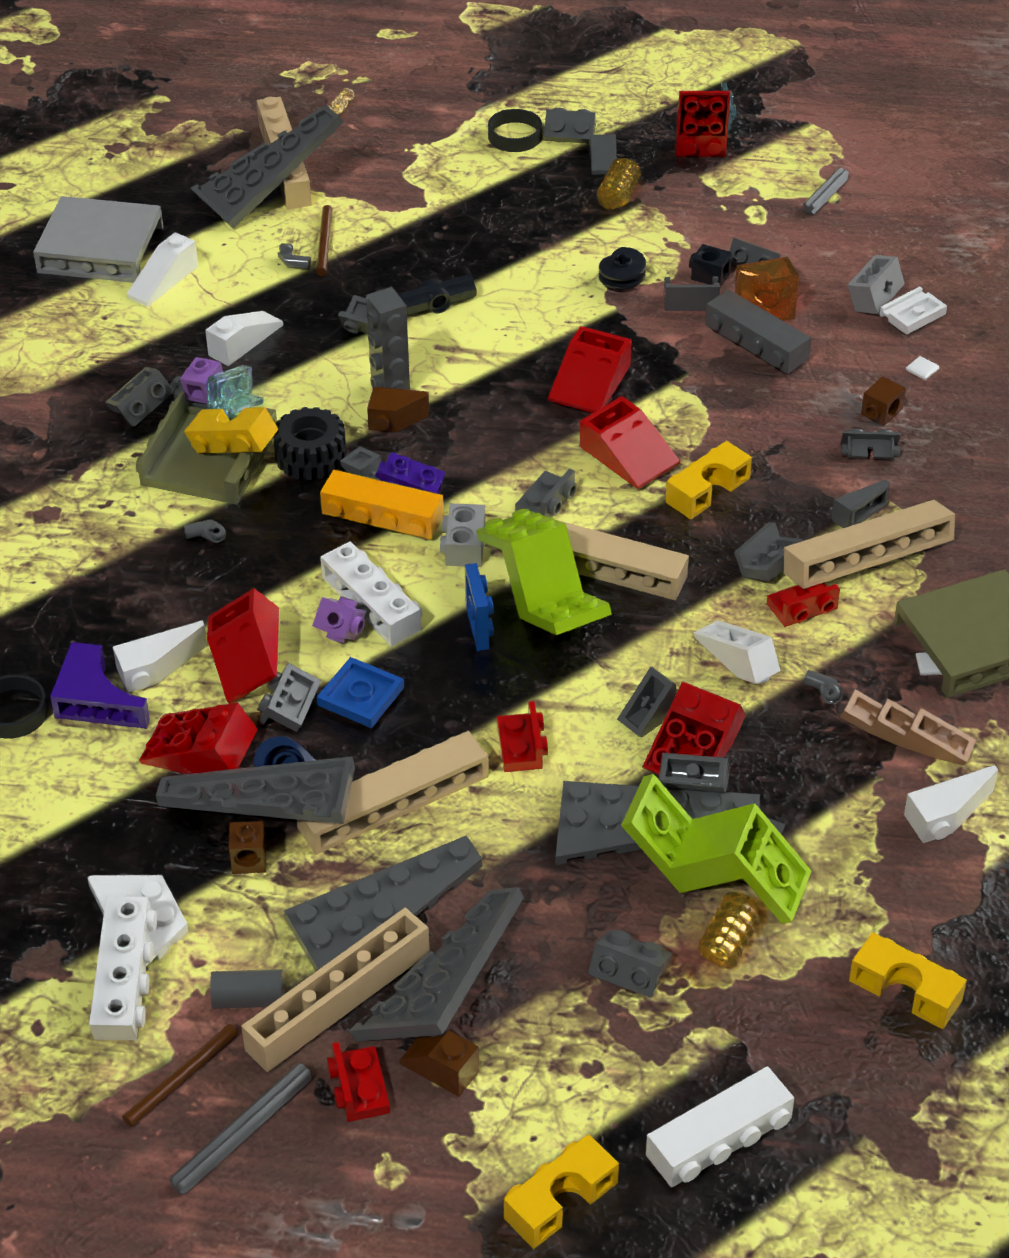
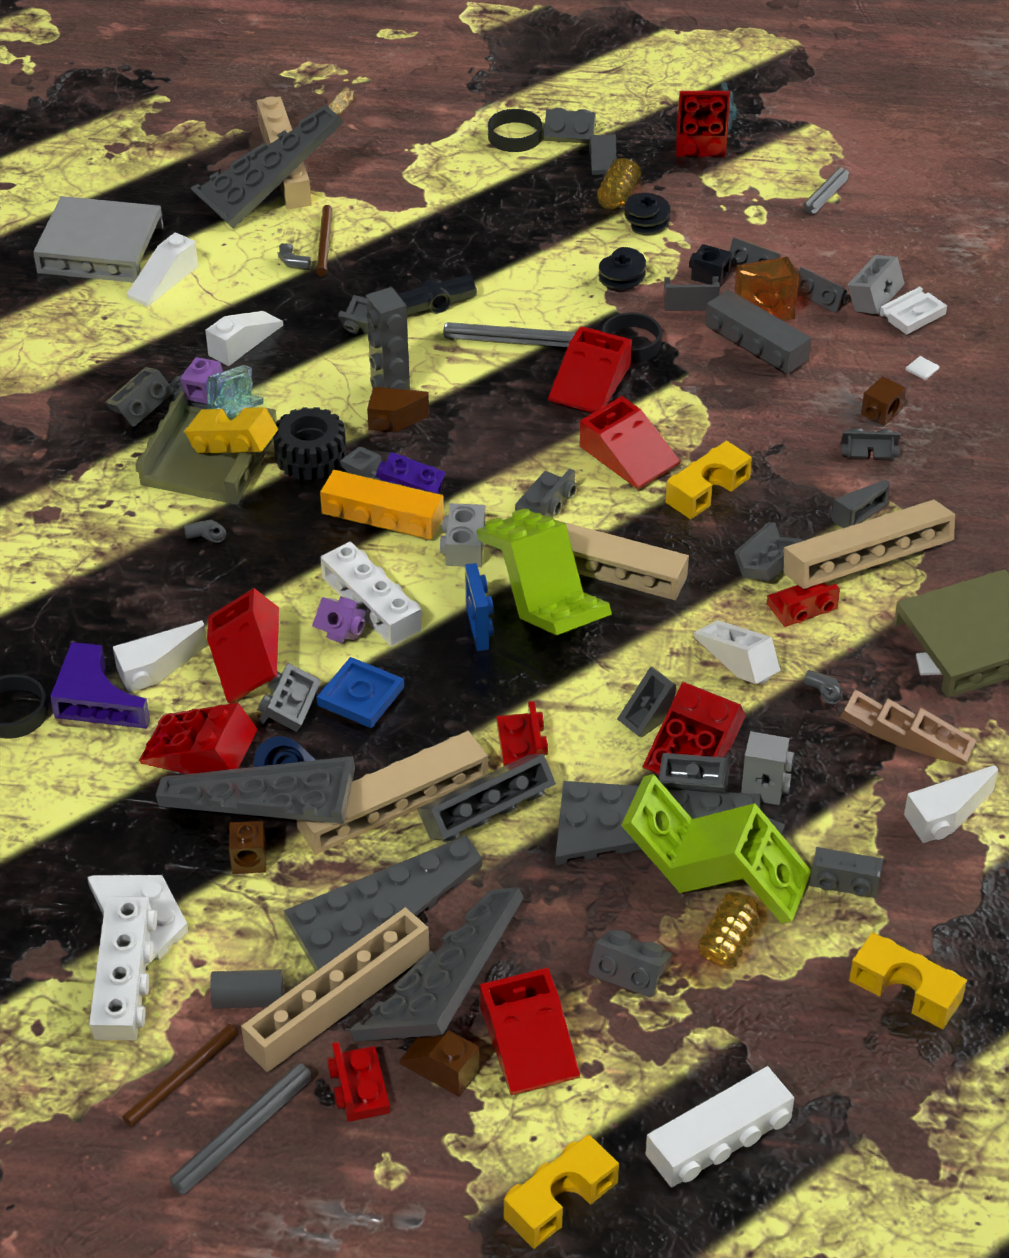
(486, 797): none -> dark grey brick
(507, 334): none -> dark grey axle
(528, 1031): none -> red slope
(640, 321): none -> black tyre
(647, 213): none -> black piece
(766, 767): none -> light grey brick
(821, 290): none -> dark grey hinge
(846, 872): none -> dark grey bracket

